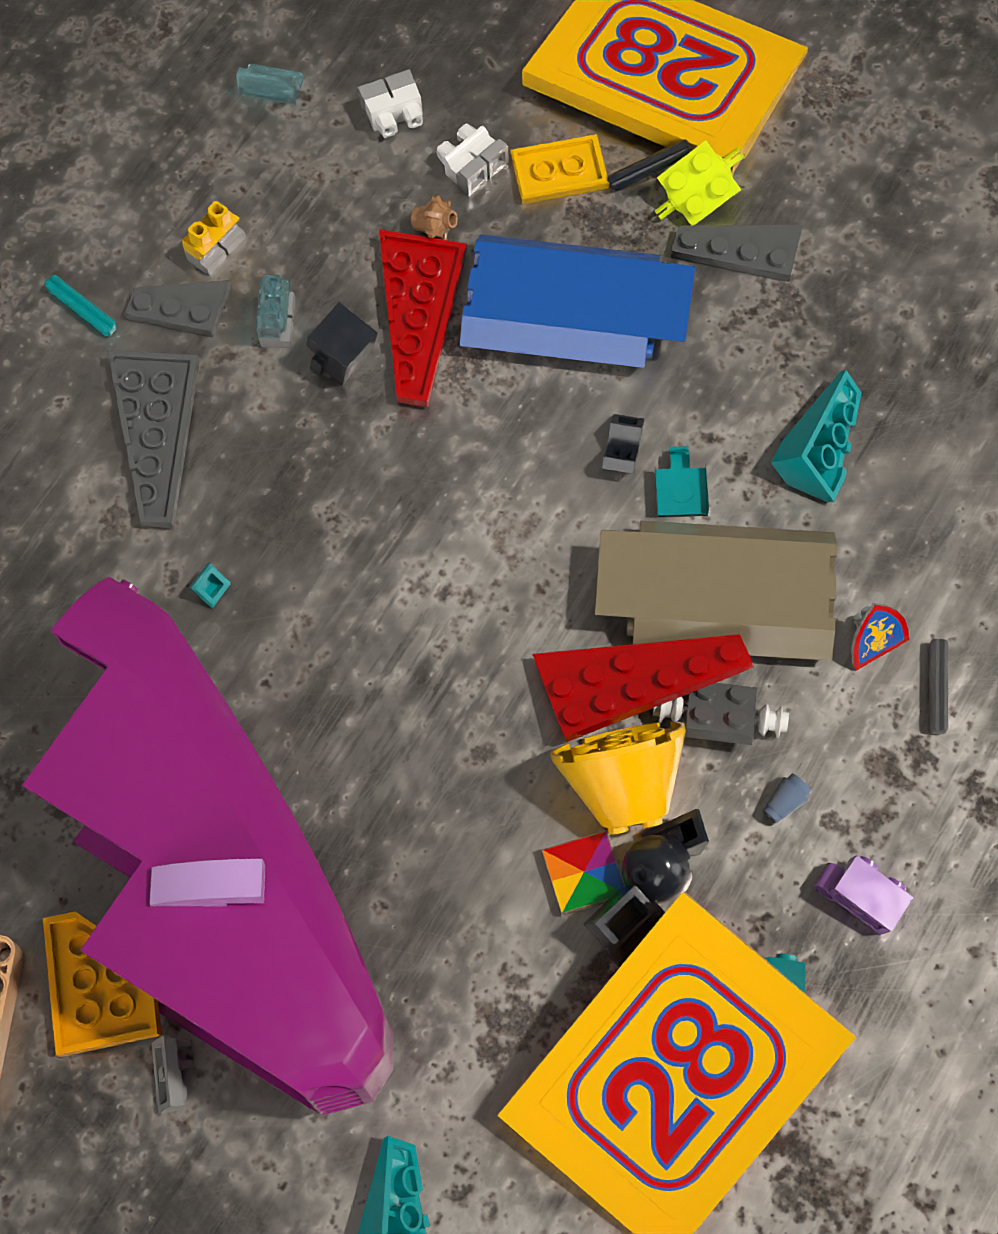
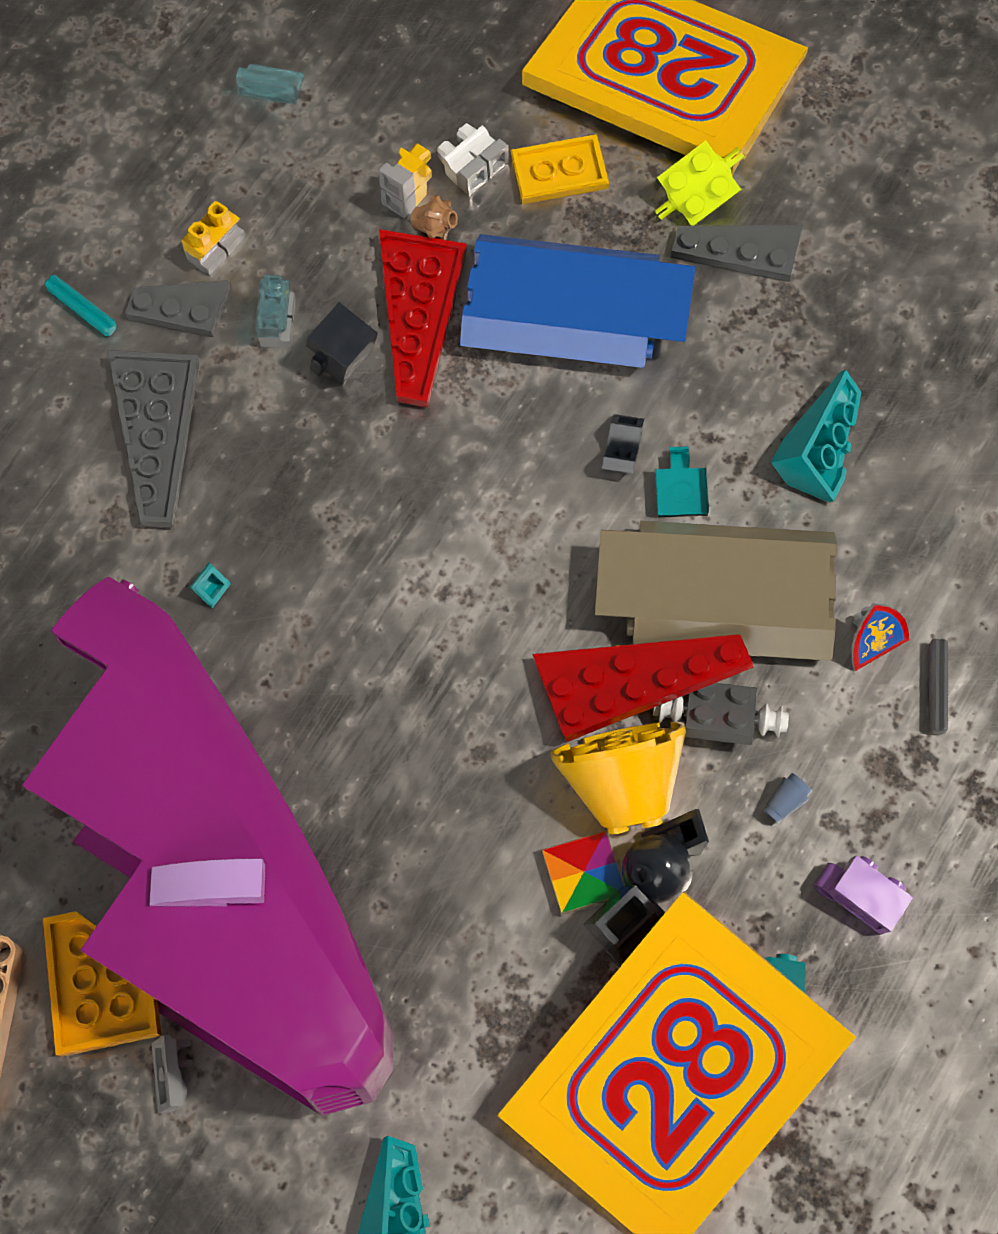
(392, 103): white hips -> none
(406, 182): none -> hips
(649, 165): black axle -> none

